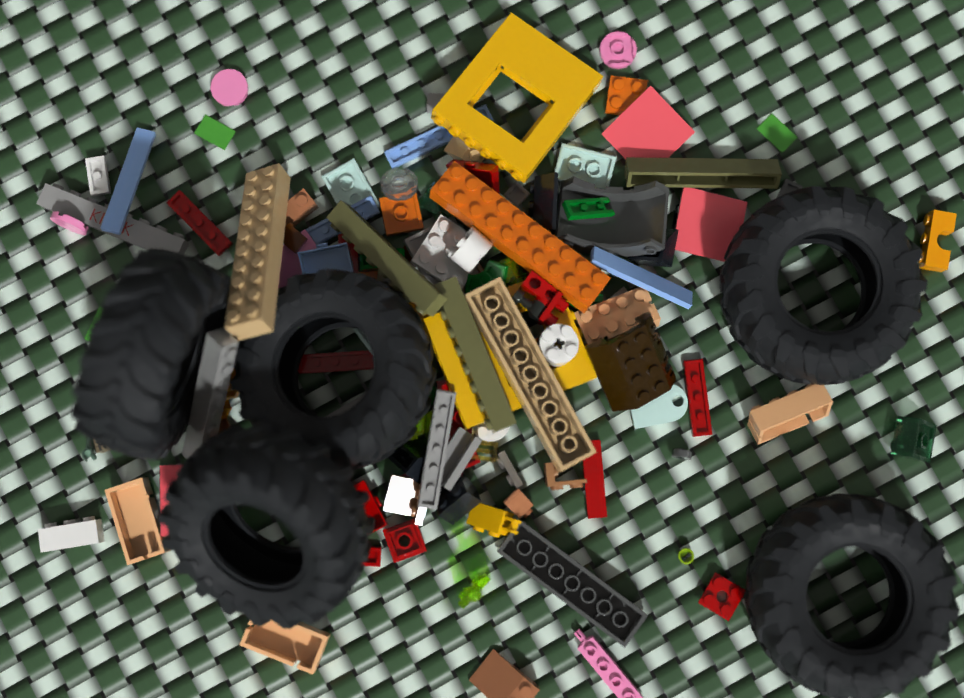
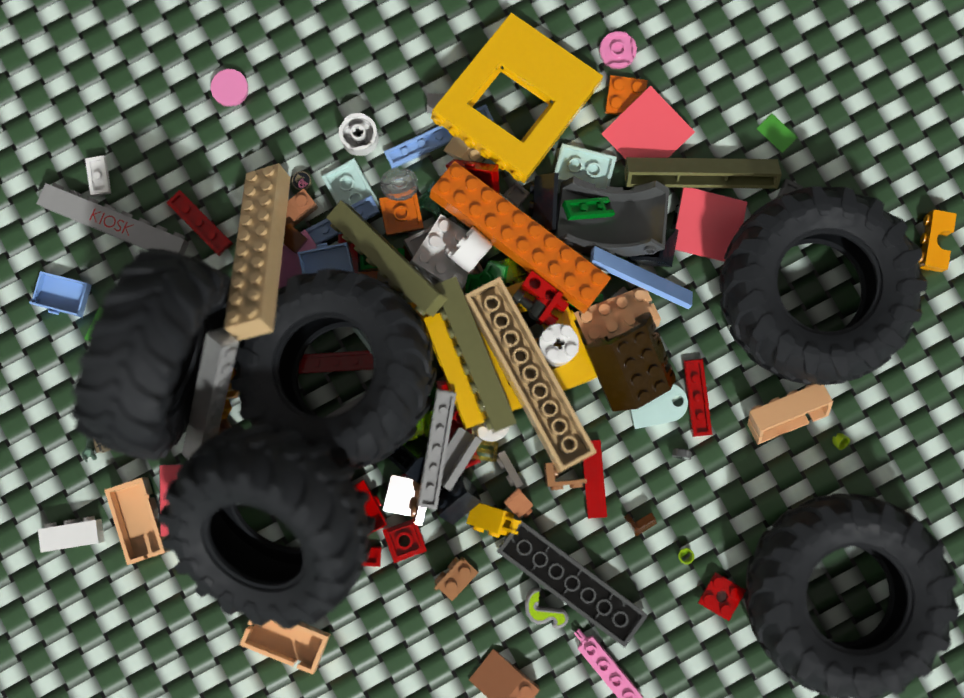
(61, 294): none -> light blue container
(69, 223): bright pink tile -> none
(128, 181): light blue tile -> none
(214, 132): bright green sticker -> none
(301, 180): none -> tile
(369, 134): none -> white brick
(456, 579): none -> medium nougat bracket
(474, 592): clear neon green plate -> none
(542, 614): none -> animal
(641, 525): none -> reddish brown tile
(840, 441): none -> lime hinge
(913, 439): clear green slope -> none

